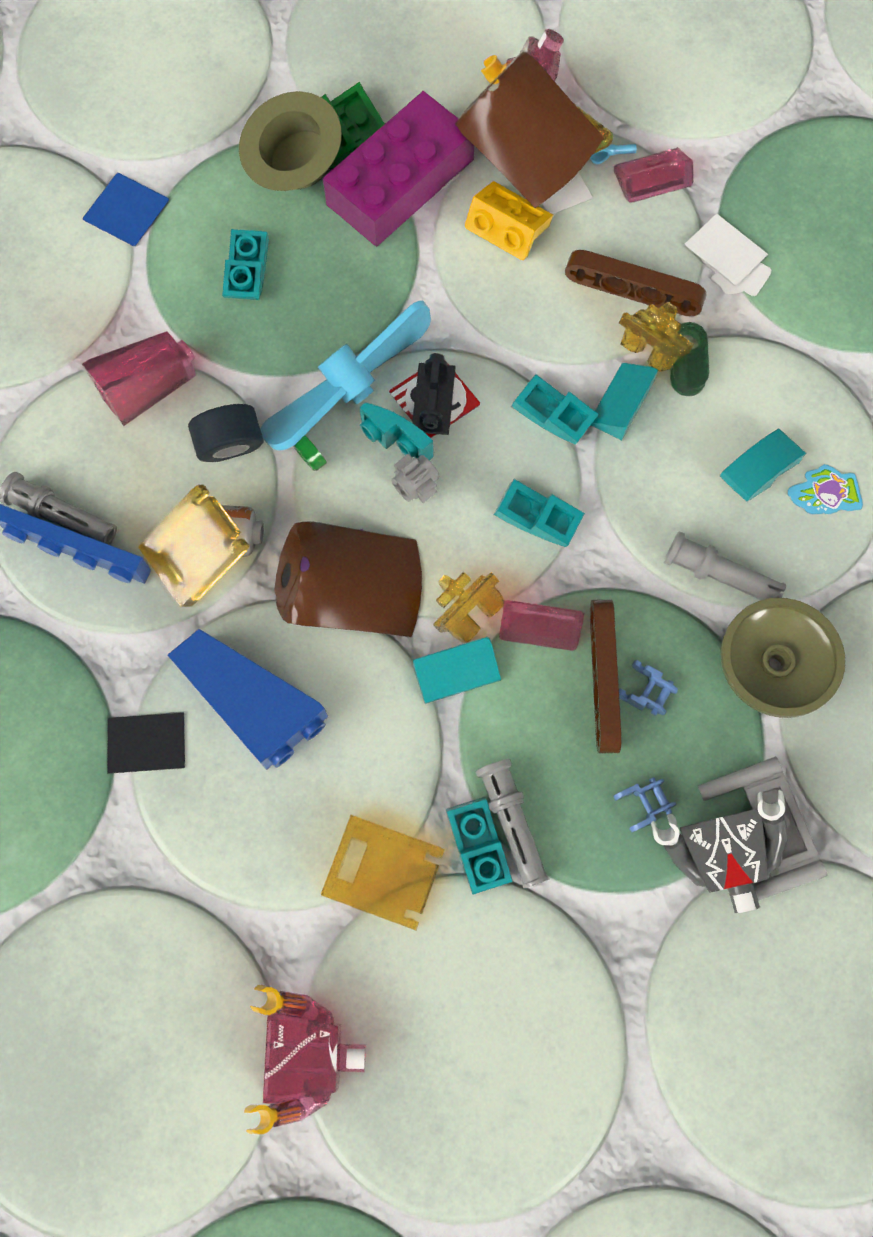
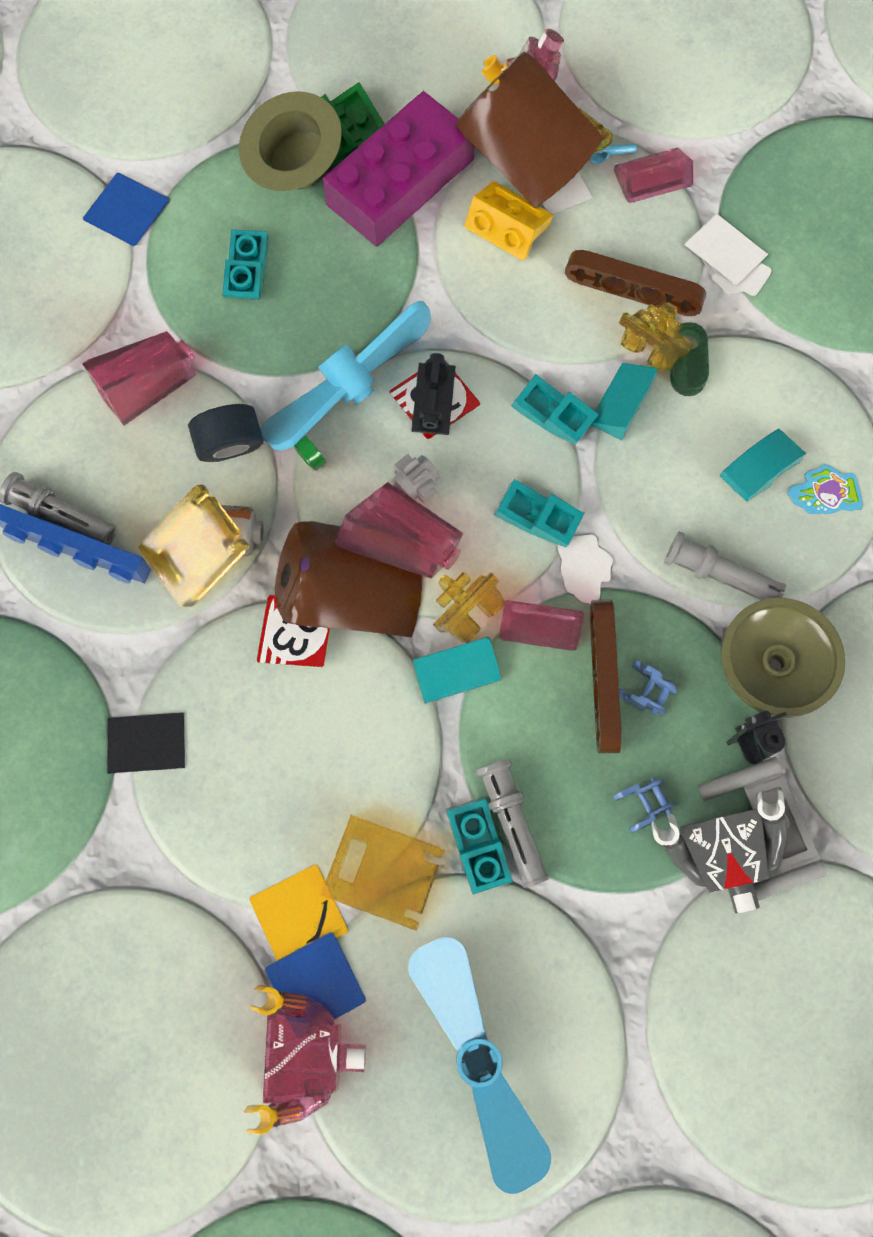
(250, 700): blue slope -> none
(290, 643): none -> sticker
(296, 913): none -> yellow sticker
(320, 973): none -> blue sticker
(390, 428): teal slope -> none
(400, 533): none -> clear pink slope
(512, 1141): none -> medium azure piece
(585, 567): none -> white sticker
(759, 737): none -> black hinge

